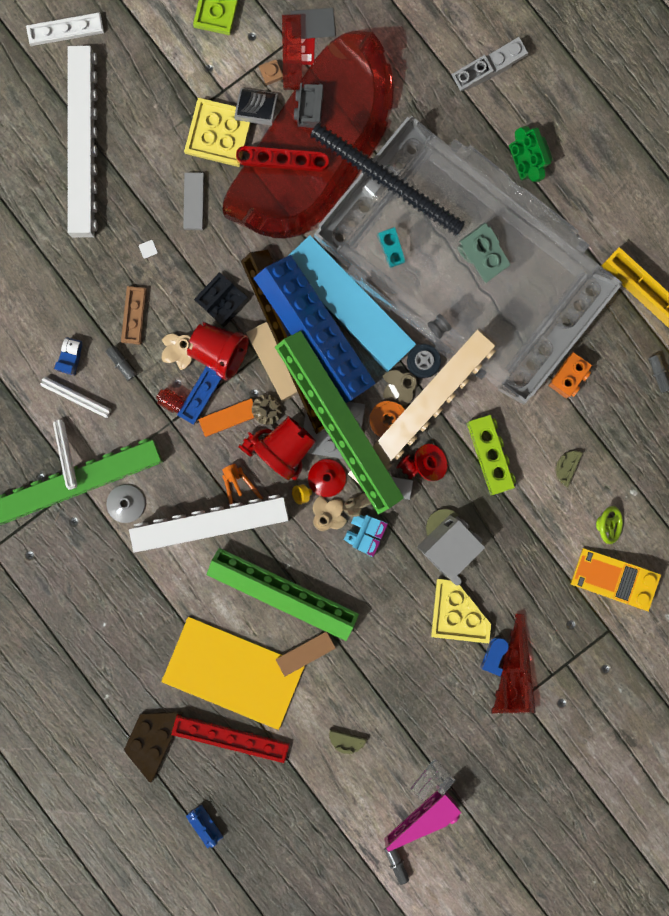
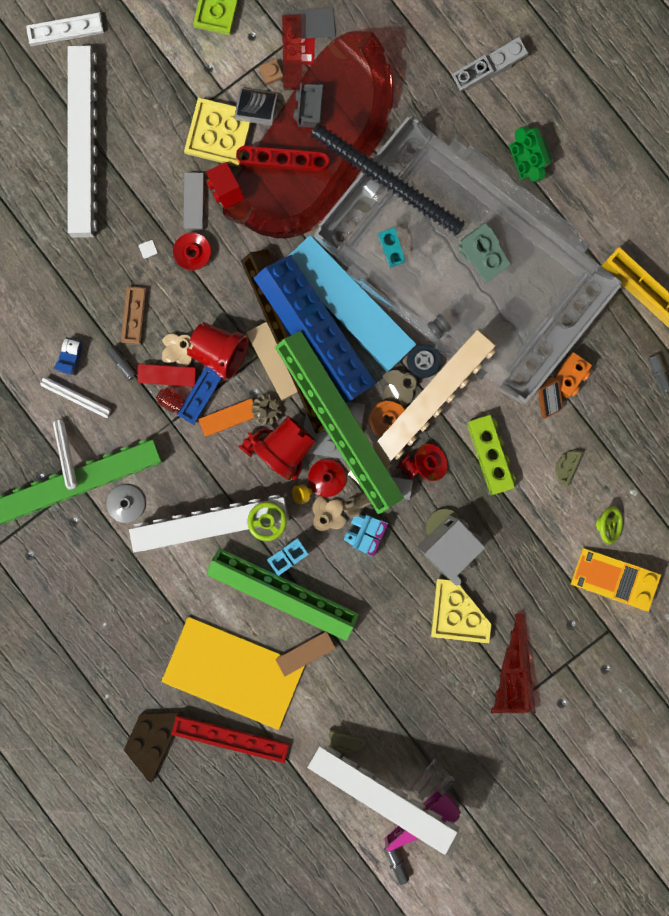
(166, 374): none -> red tile
(190, 242): none -> red dish
(204, 826): blue hinge -> none
(221, 299): black slope -> none
(225, 185): none -> red brick
(231, 475): orange plant -> none
(276, 532): none -> lime piece
(287, 557): none -> medium azure hips
(387, 802): none -> white brick
(493, 656): blue leg -> none
(550, 397): none -> slope

